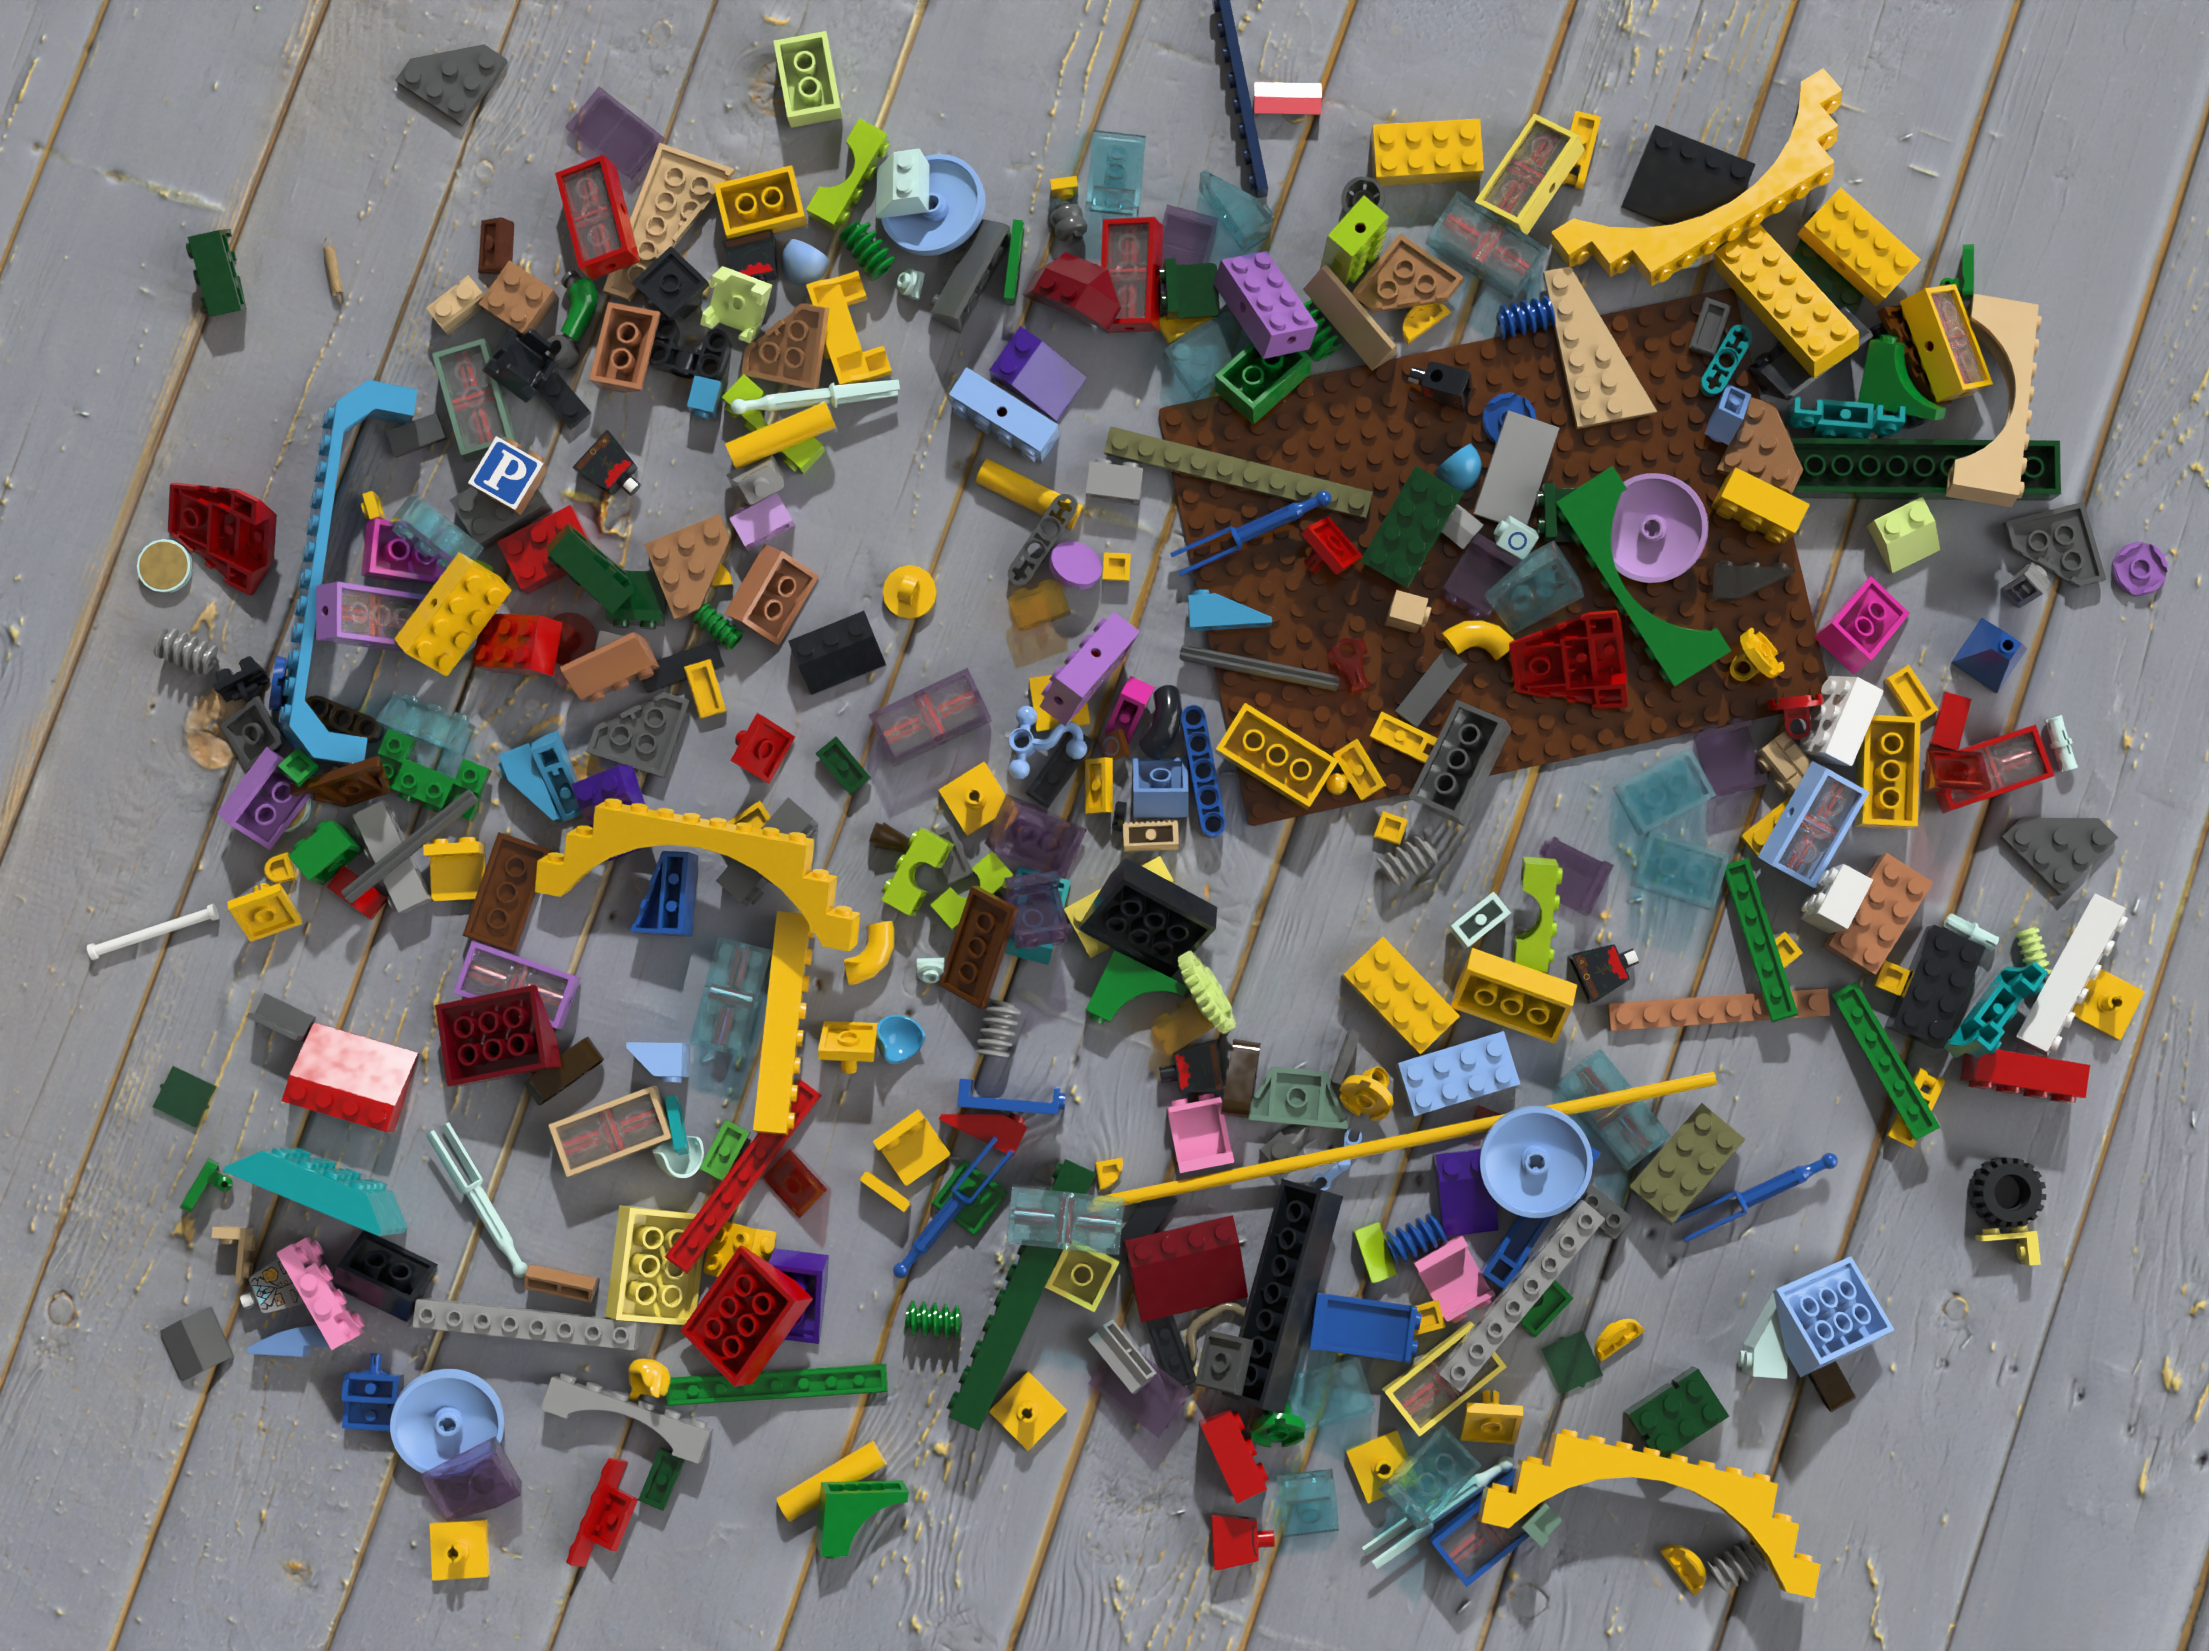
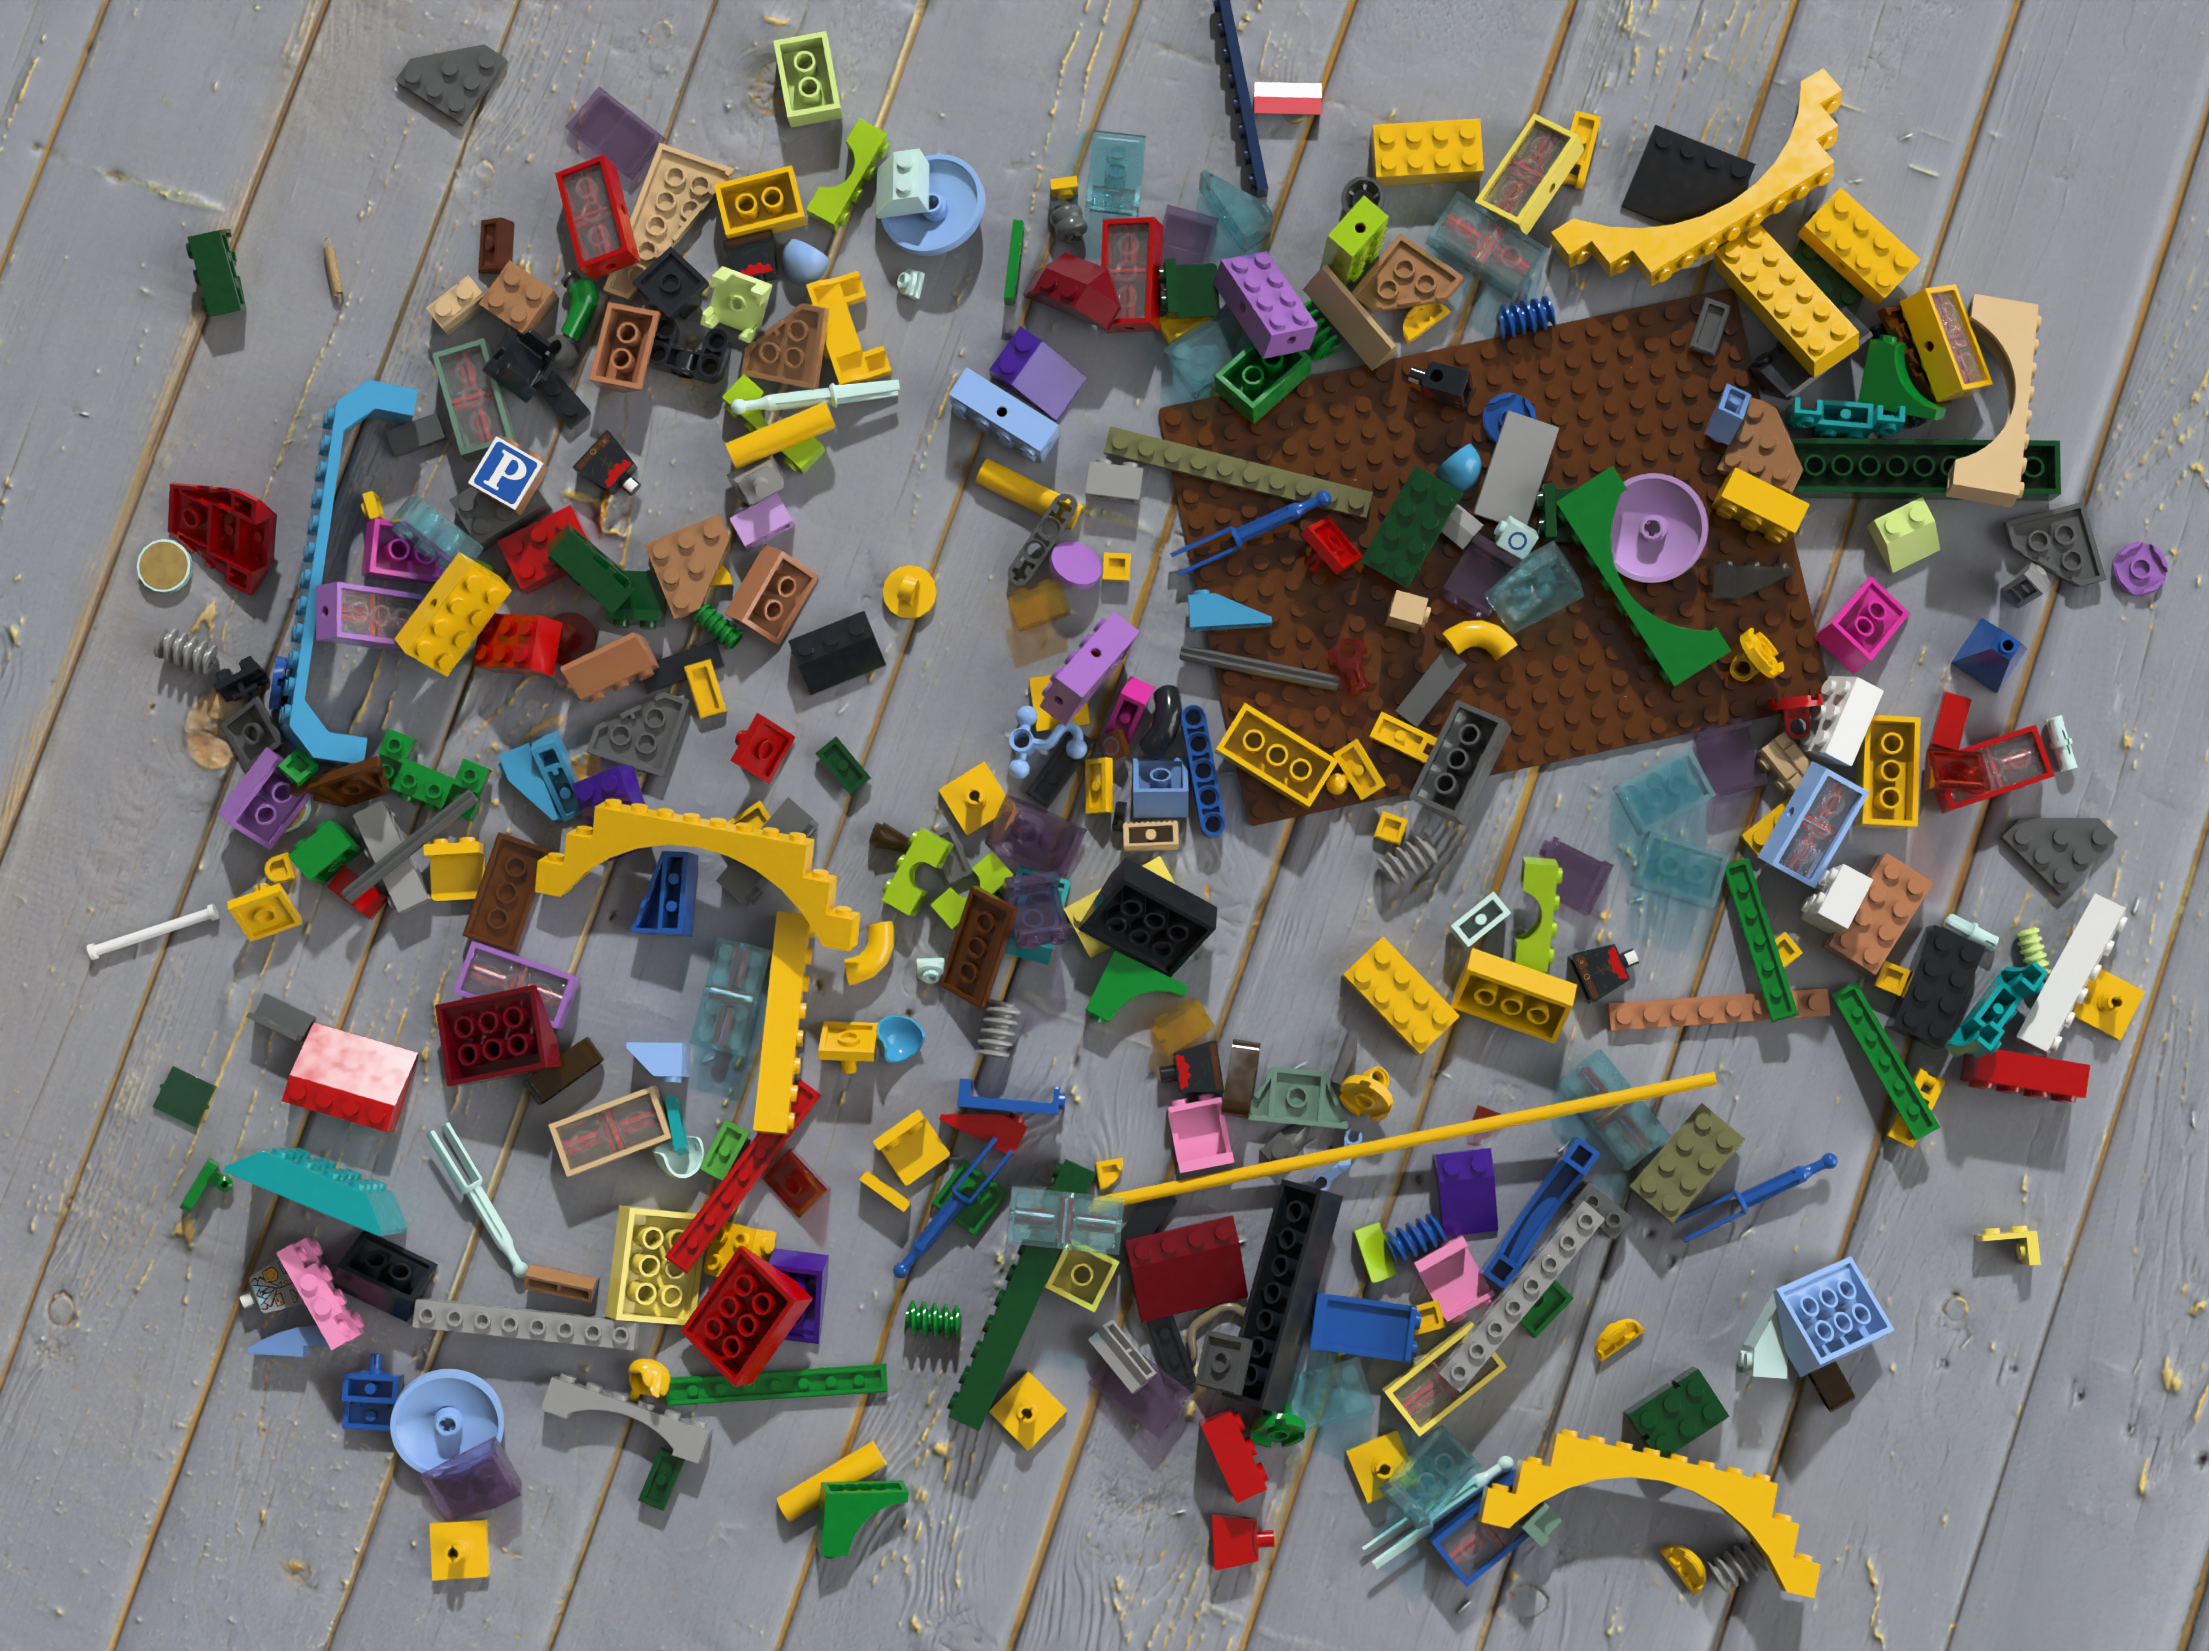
(196, 1343): dark grey slope -> none
(246, 1244): tan bracket -> none
(356, 722): dark brown beam -> none
(427, 723): clear light blue slope -> none
(606, 1515): red bracket -> none
(705, 397): dark azure brick -> none
(866, 249): green piece -> none
(930, 717): clear brick -> none
(971, 274): dark grey slope -> none
(1206, 992): yellowish green gear -> none
(1308, 1503): clear light blue slope -> none
(1457, 1074): light blue brick -> none
(1491, 1421): yellow tile -> none
(1536, 1161): light blue dish -> none
(1571, 1362): clear green piece -> none
(1574, 661): red wedge -> none
(1595, 370): tan wing -> none
(1722, 380): teal beam -> none
(1910, 694): yellow tile -> none
(1966, 284): green piece -> none
(2029, 1192): black tyre -> none

